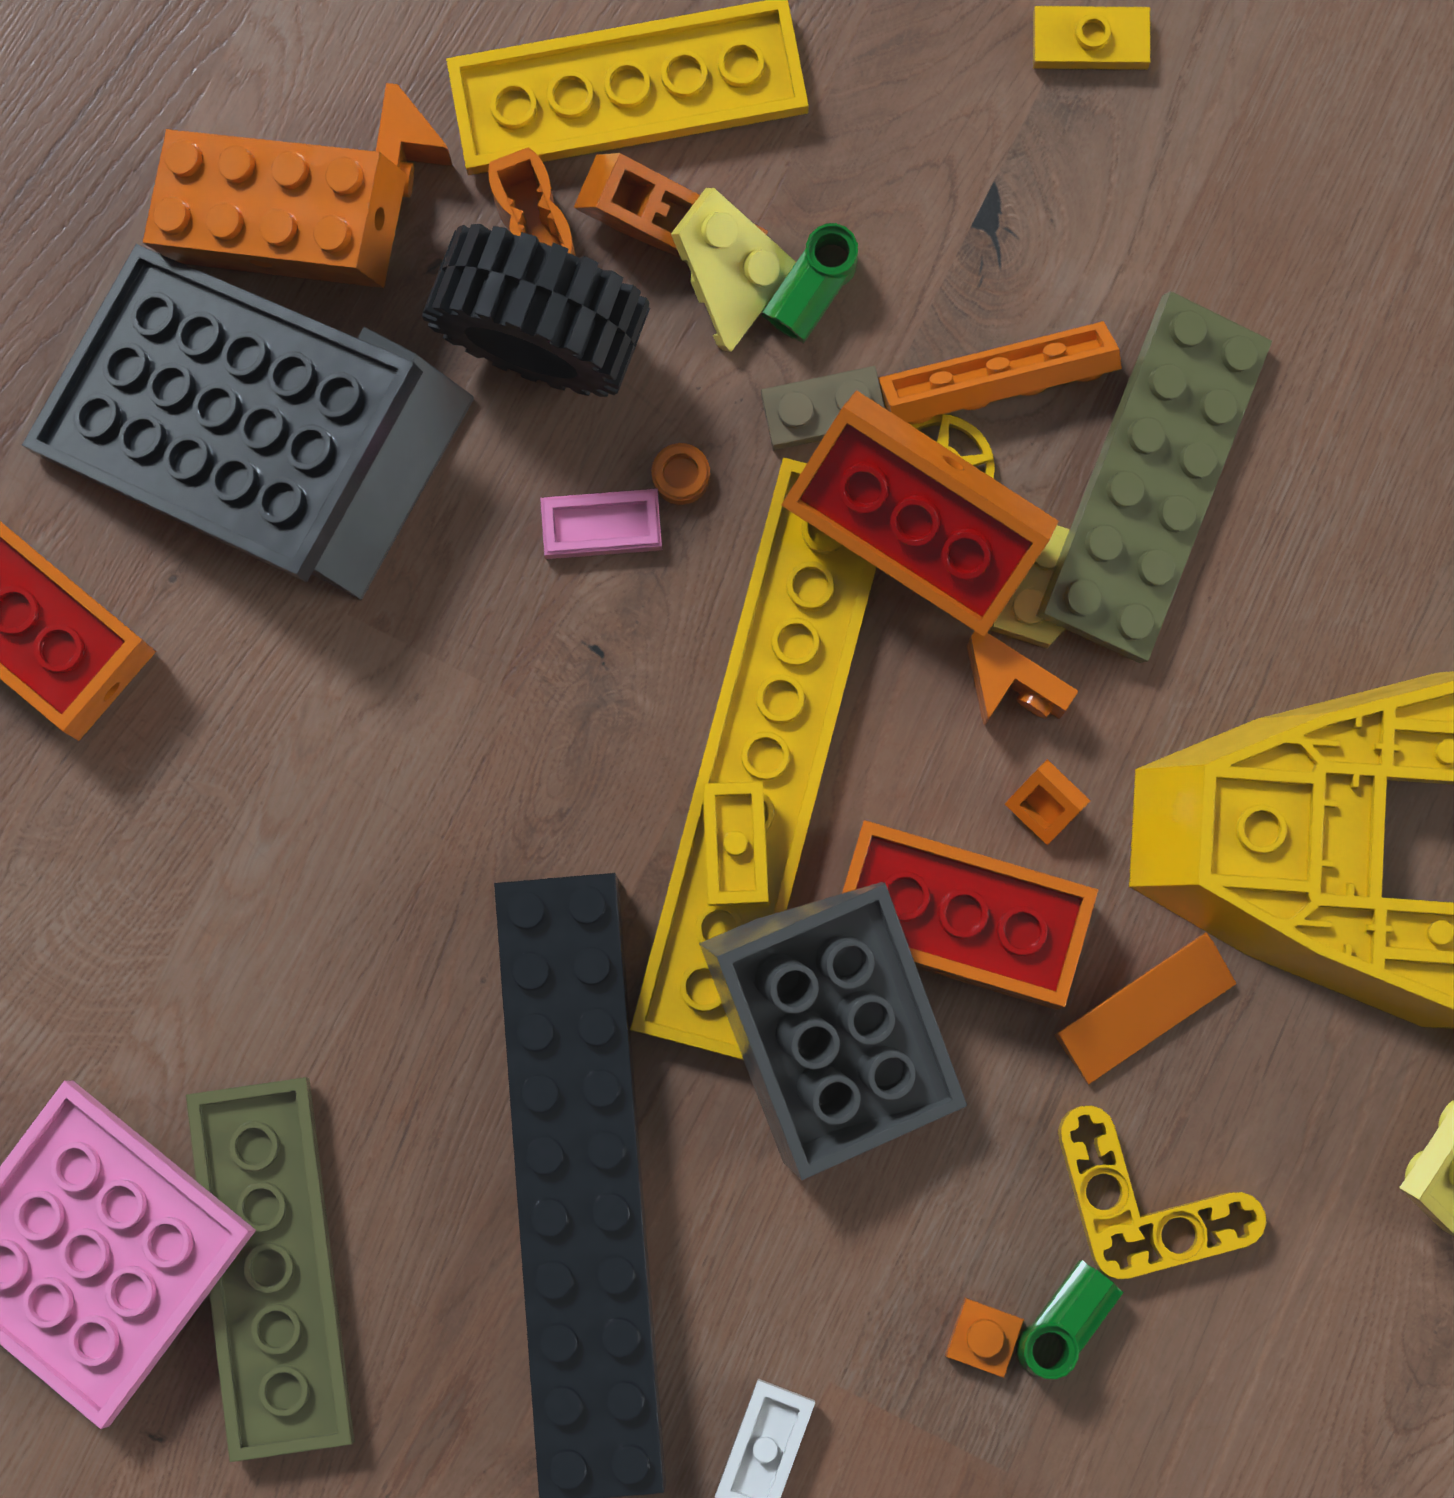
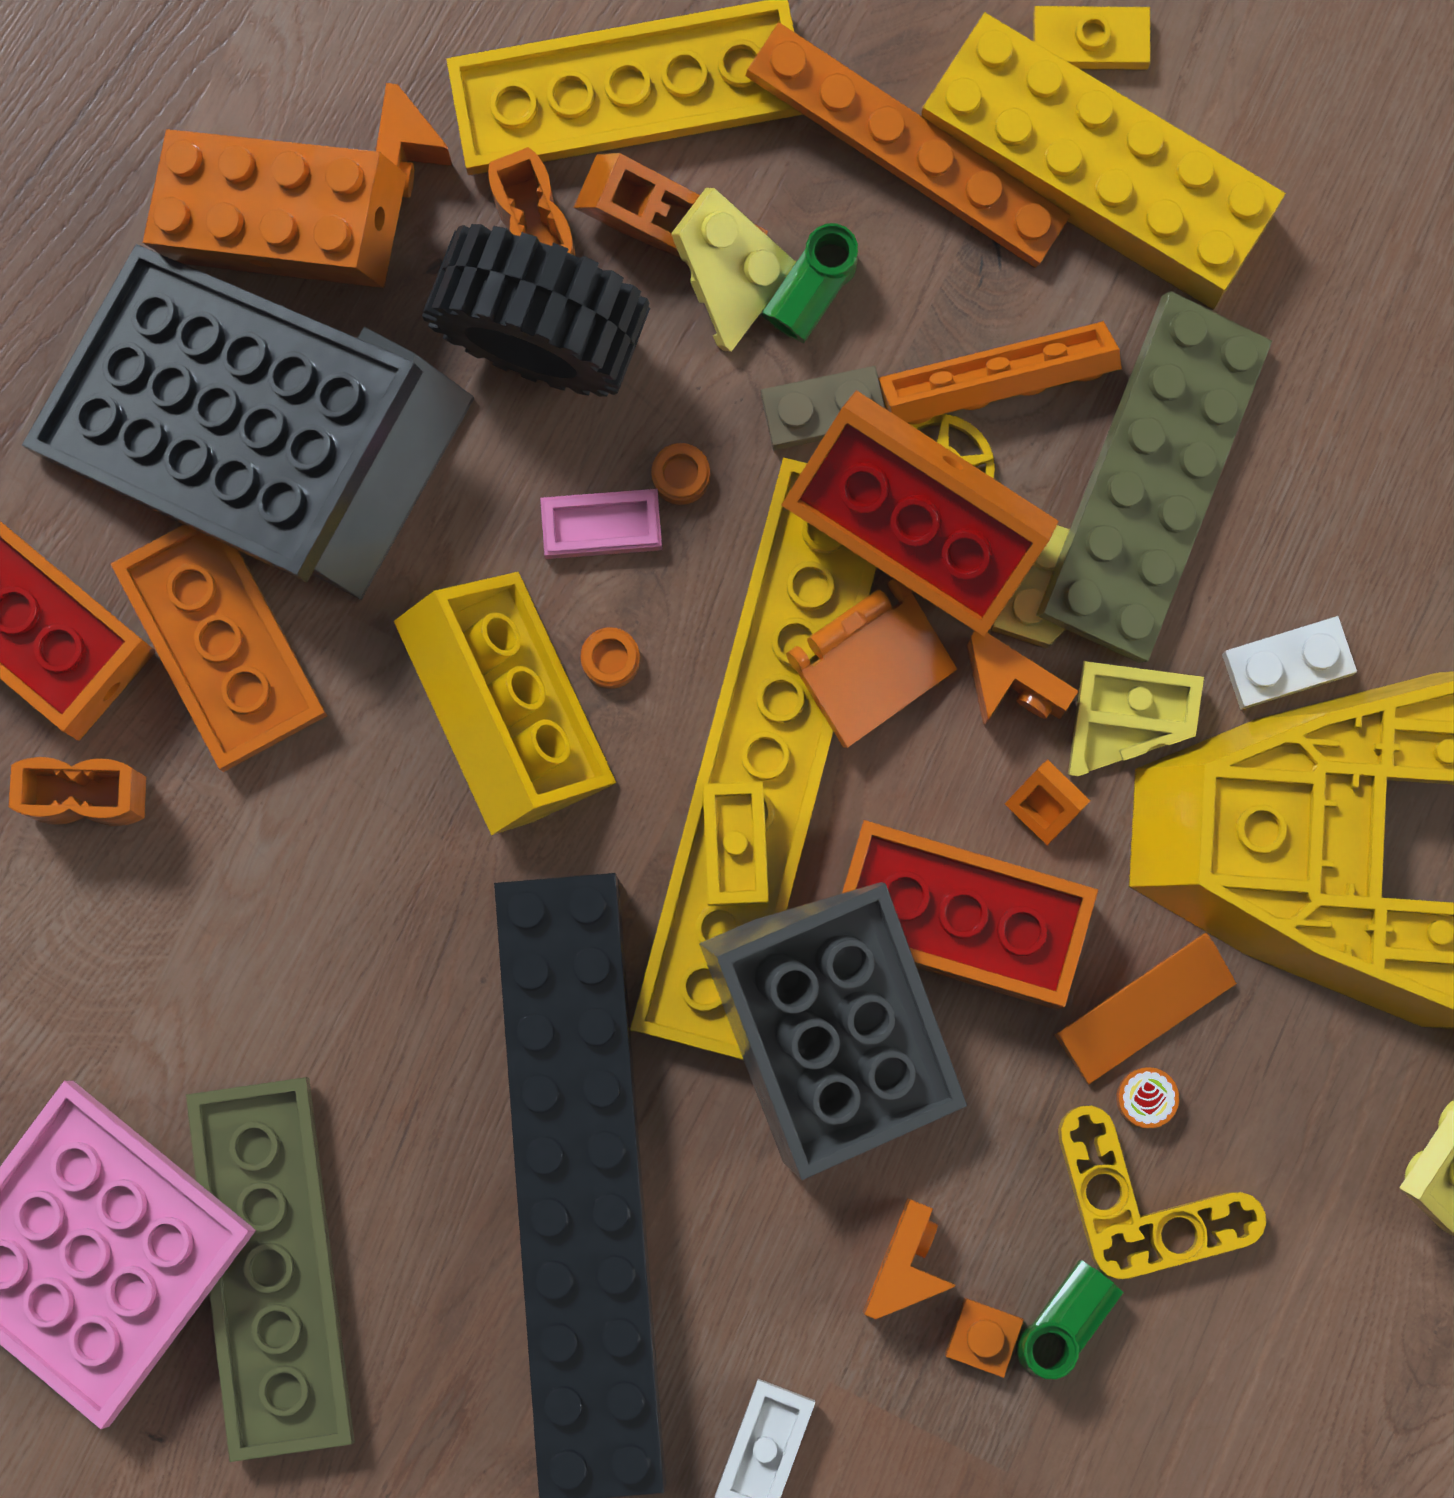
(66, 793): none -> orange brick
(219, 643): none -> orange plate
(503, 700): none -> yellow slope
(610, 658): none -> orange tile
(872, 662): none -> orange piece
(897, 1281): none -> orange slope
(907, 145): none -> orange plate
(1104, 160): none -> yellow brick
(1130, 713): none -> light yellow wing
(1147, 1097): none -> tile
(1289, 662): none -> white plate

